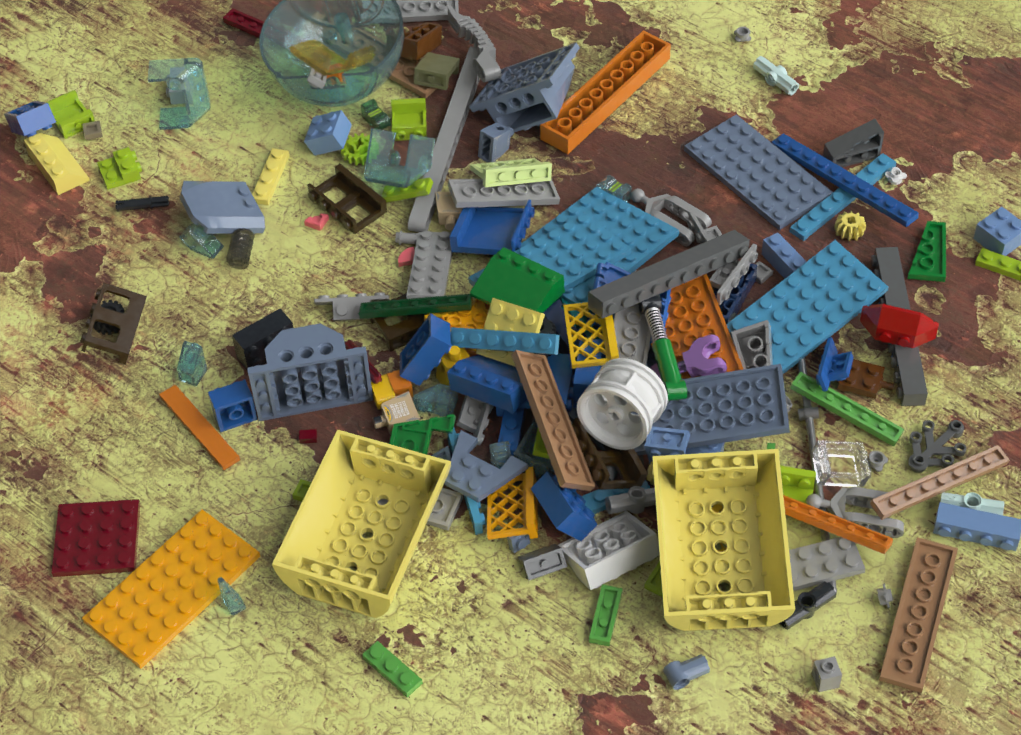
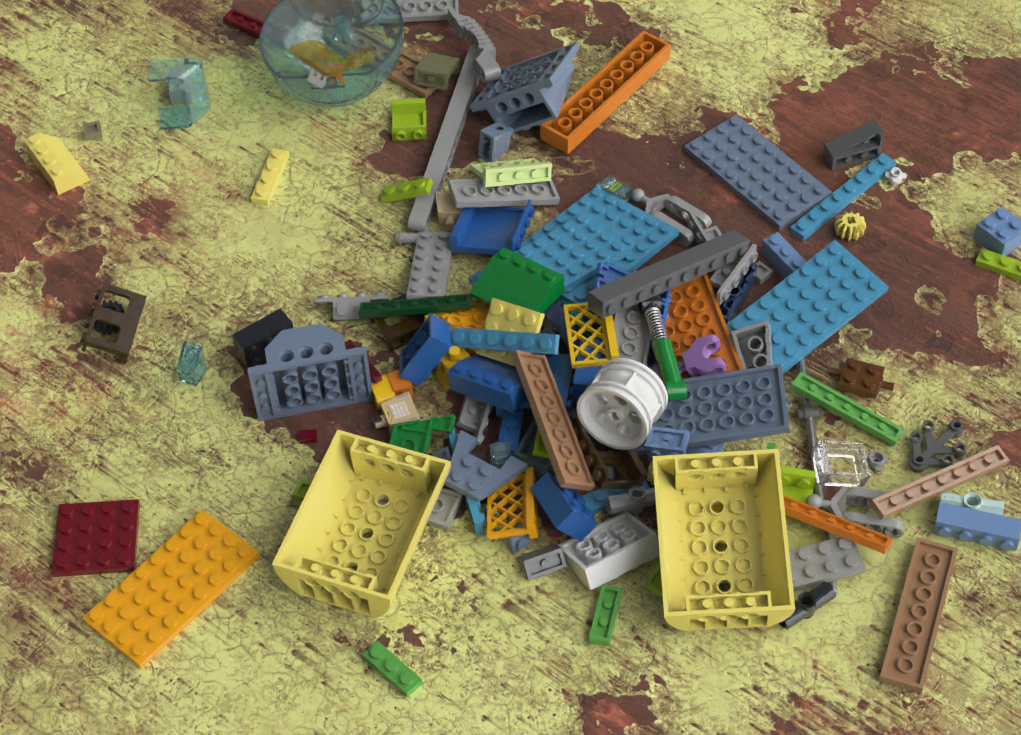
(30, 118): brick -> none
(70, 114): lime panel -> none
(120, 168): lime plate -> none
(142, 203): black axle -> none
(199, 427): orange tile -> none
(201, 242): clear light blue slope -> none
(221, 206): sand blue wedge -> none
(230, 597): clear light blue slope -> none
(232, 405): blue brick -> none
(240, 248): clear smoke piece -> none
(317, 222): coral tile -> none
(328, 132): medium blue brick -> none
(356, 149): lime gear -> none
(357, 195): dark brown window -> none
(374, 115): clear green leg -> none
(383, 162): clear light blue windscreen -> none
(406, 257): coral tile -> none
(421, 40): reddish brown wedge -> none
(437, 400): clear light blue slope -> none
(681, 673): sand blue piece -> none
(742, 34): light grey plate -> none
(776, 75): light aqua piece -> none
(826, 674): light grey brick -> none
(833, 365): blue bracket -> none
(847, 181): blue plate -> none
(885, 596): light grey plate -> none
(898, 325): red wedge -> none
(904, 360): dark grey brick -> none
(931, 254): green wing -> none

